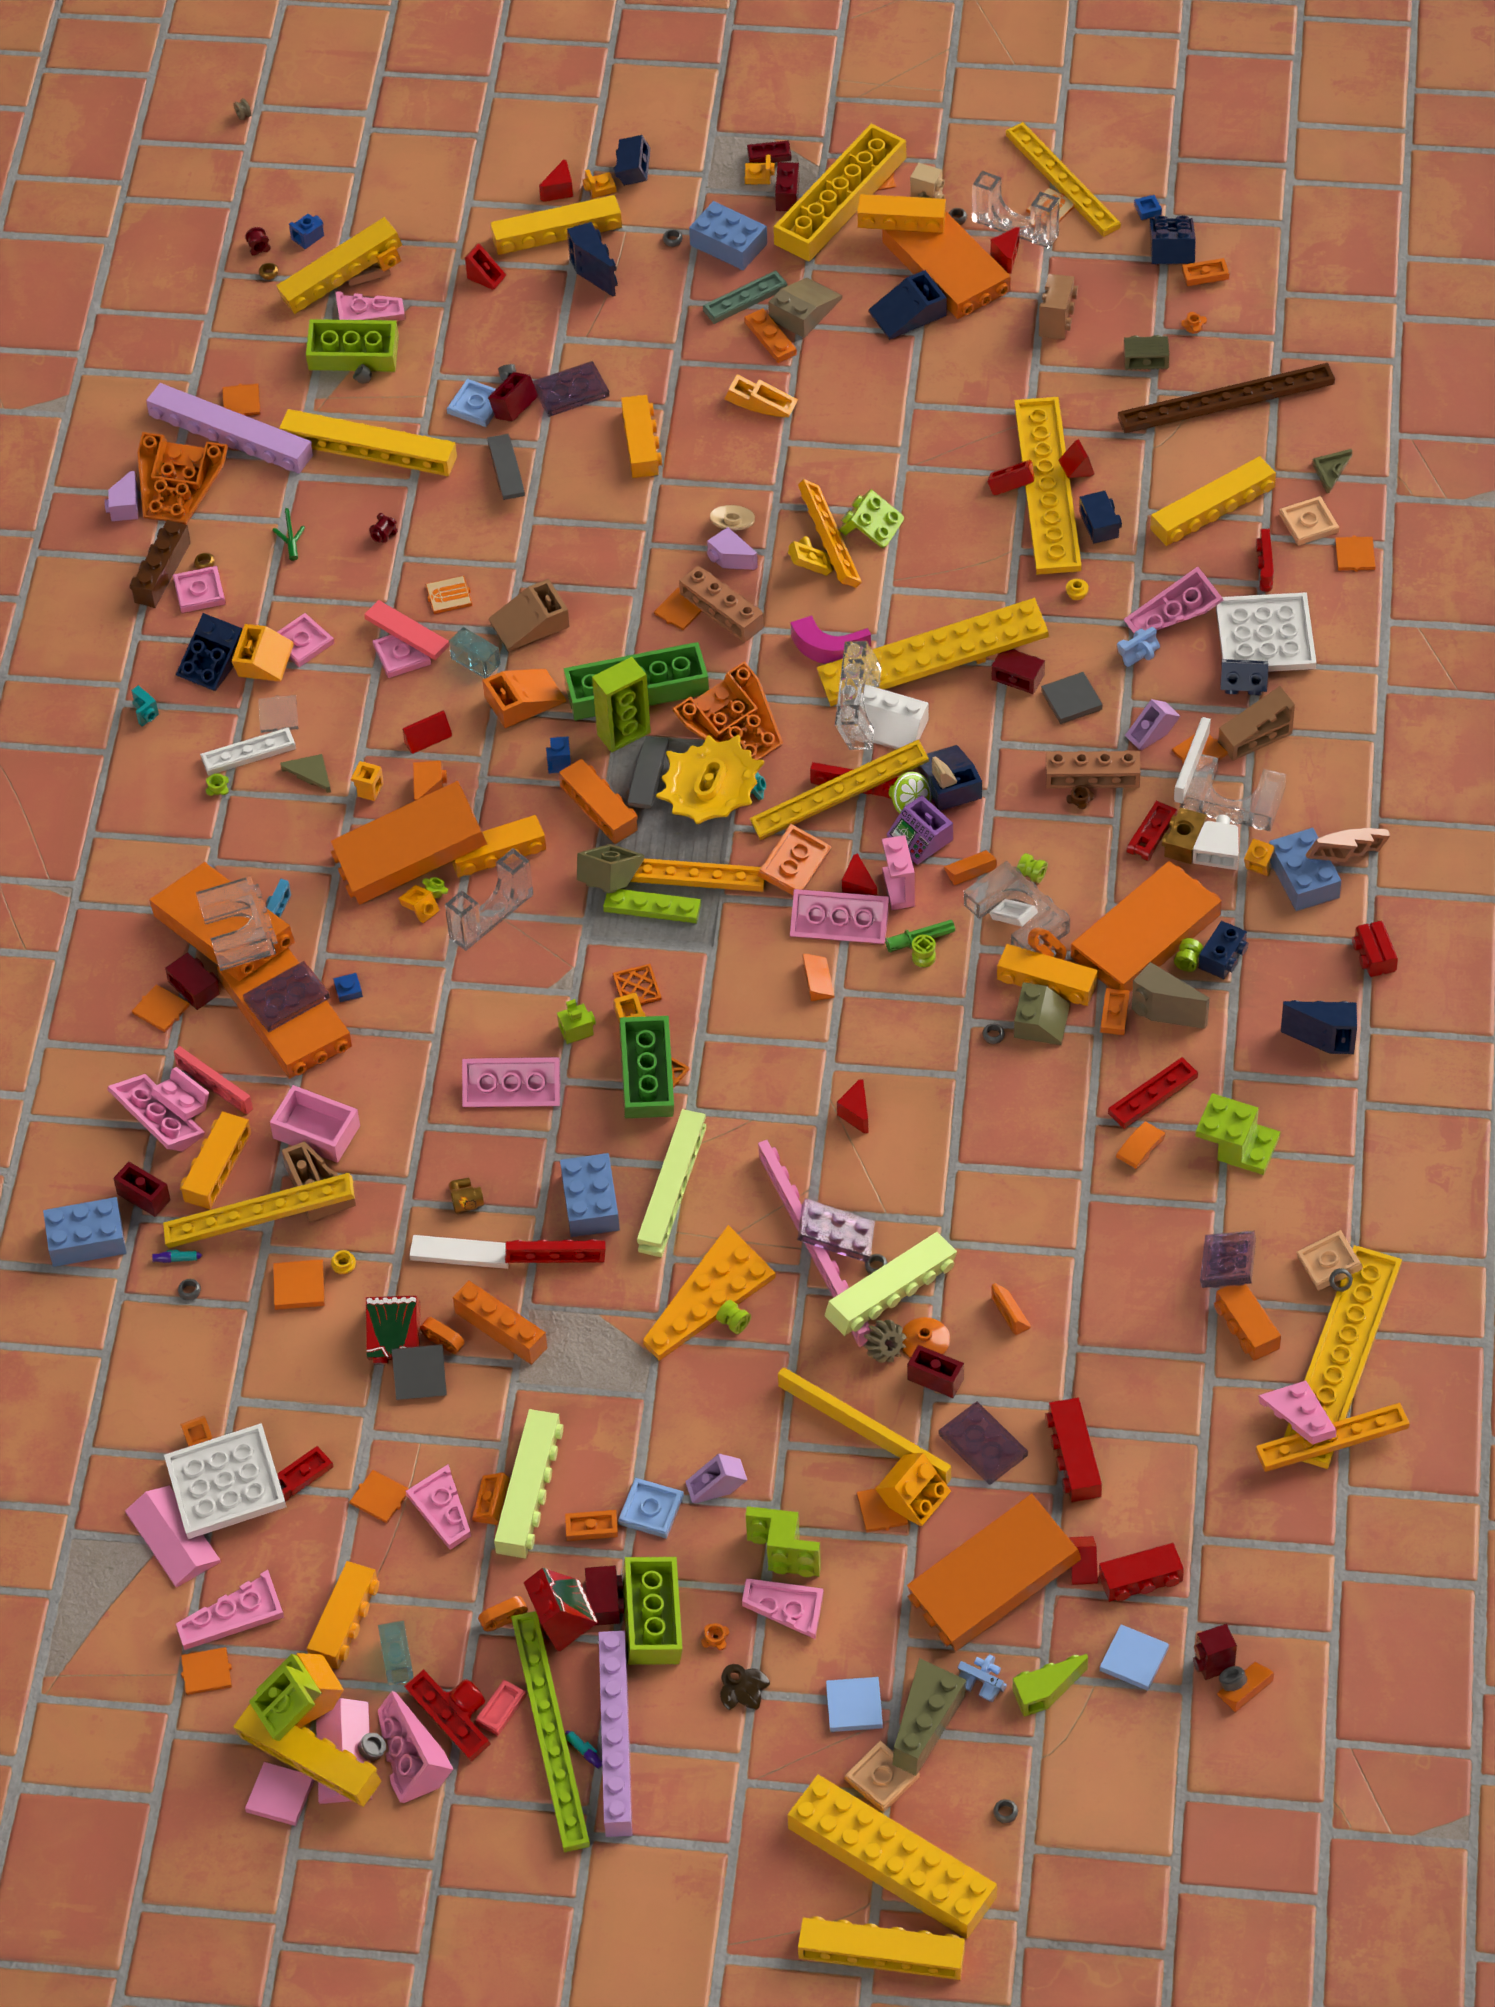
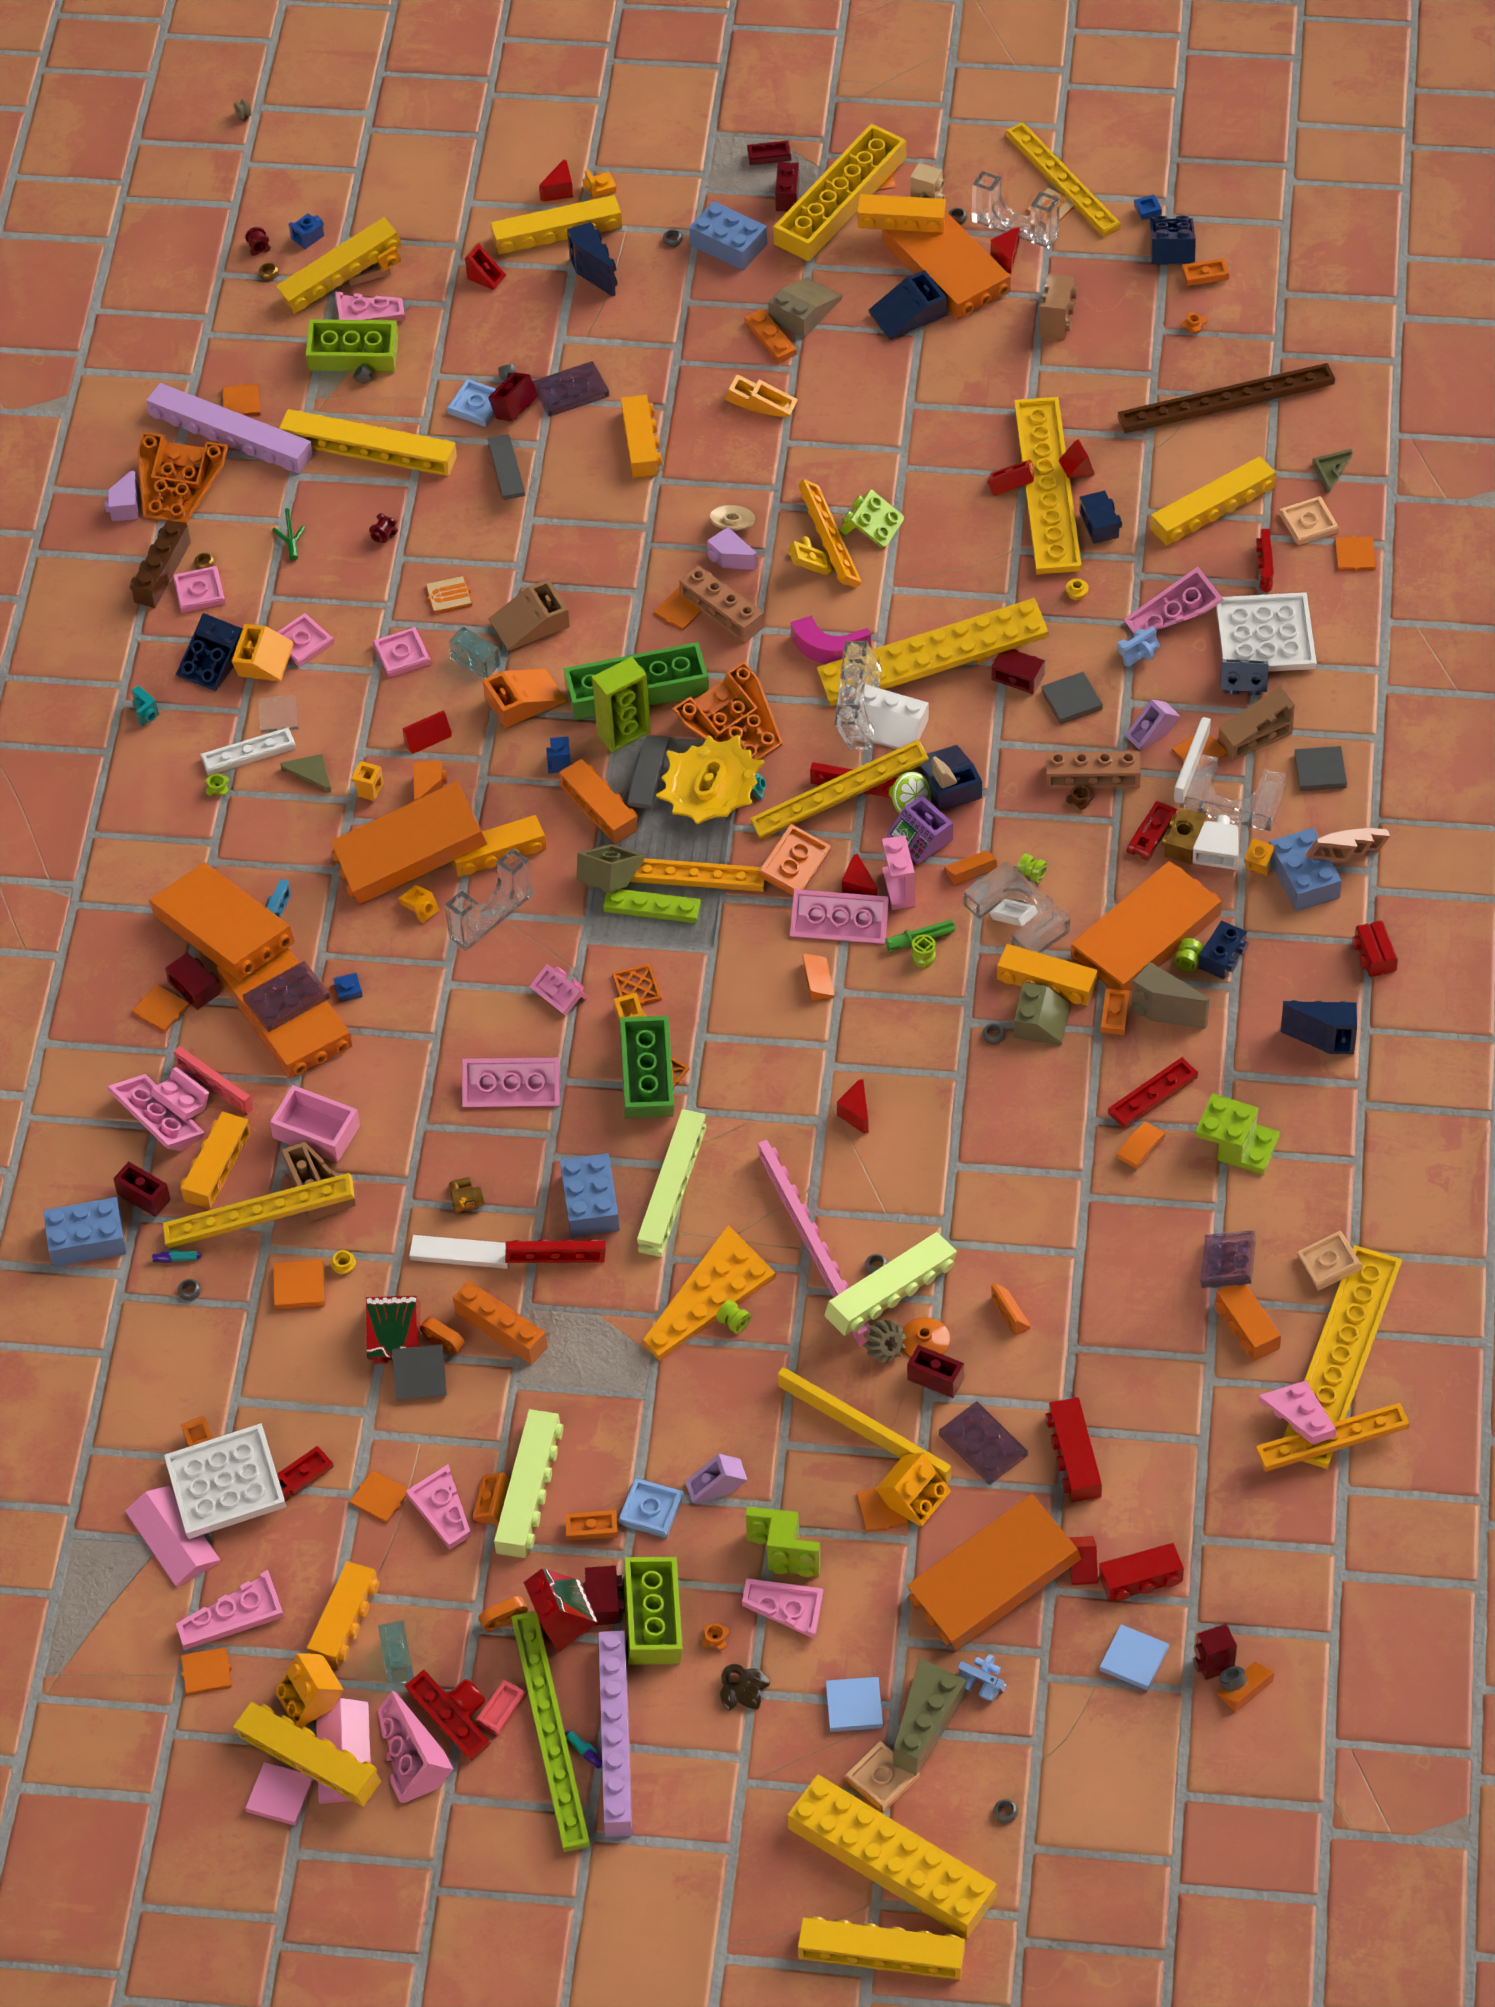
(250, 941): clear arch -> none
(285, 1697): lime bracket -> none
(372, 1746): tile -> none
(406, 630): coral tile -> none
(436, 886): lime plate -> none
(558, 990): none -> bright pink bracket
(575, 1022): lime brick -> none
(632, 160): dark blue brick -> none
(744, 297): sand green tile -> none
(759, 172): light orange bracket -> none
(836, 1230): clear purple plate -> none
(1043, 1687): lime slope -> none
(1049, 941): orange beam -> none
(1146, 352): olive brick -> none
(1320, 768): none -> dark grey tile
(1346, 1286): dark grey piece -> none

